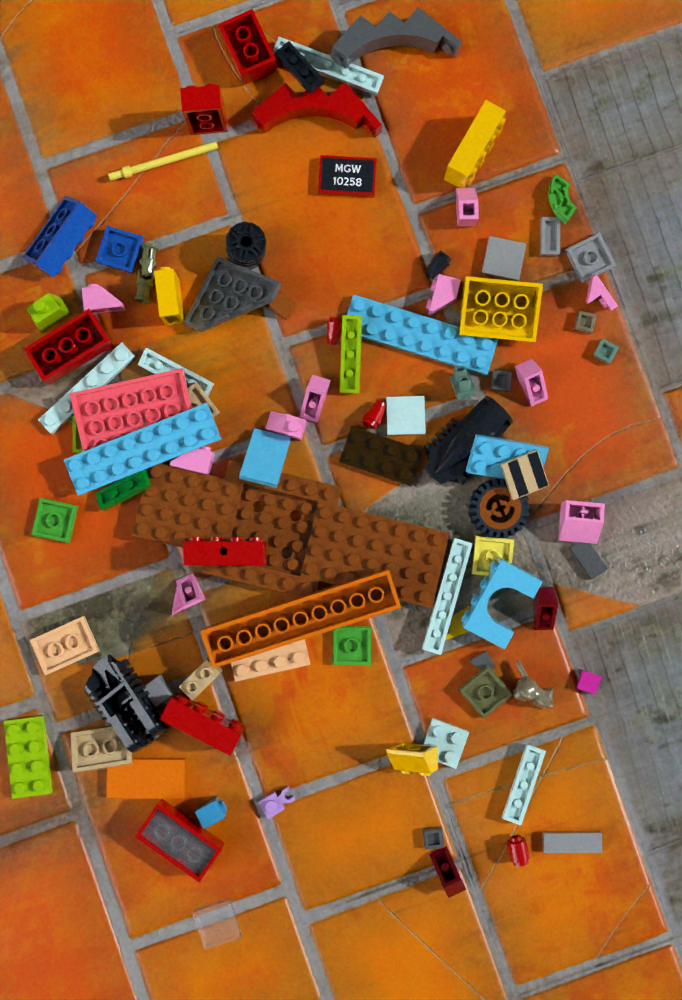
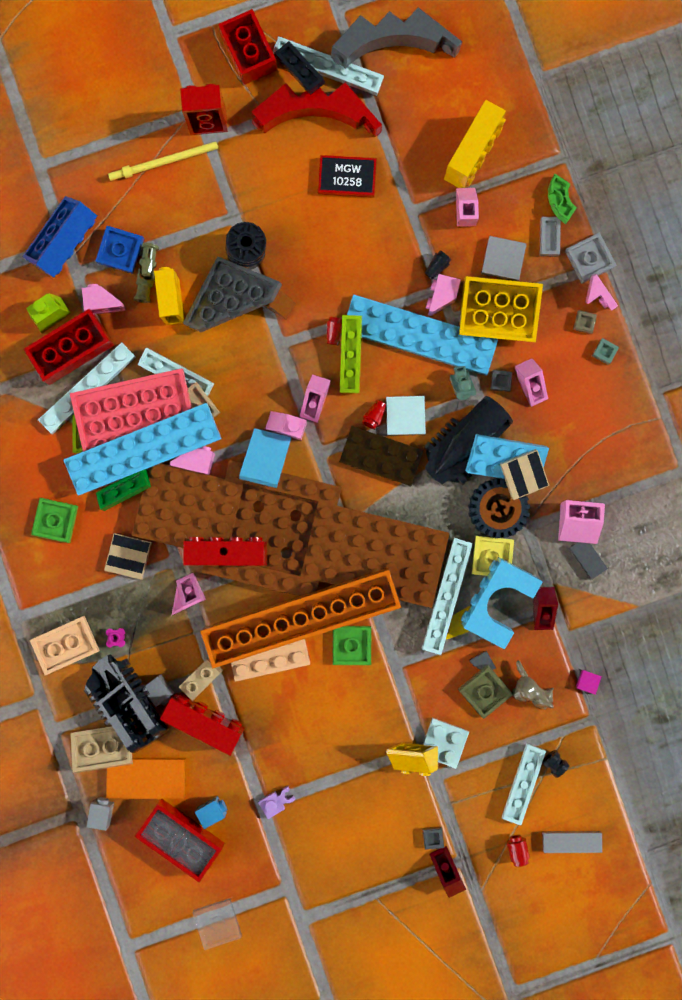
(28, 756): lime plate -> none
(100, 814): none -> light grey brick
(120, 637): none -> dark pink plate
(128, 556): none -> tile
(555, 763): none -> black wheel

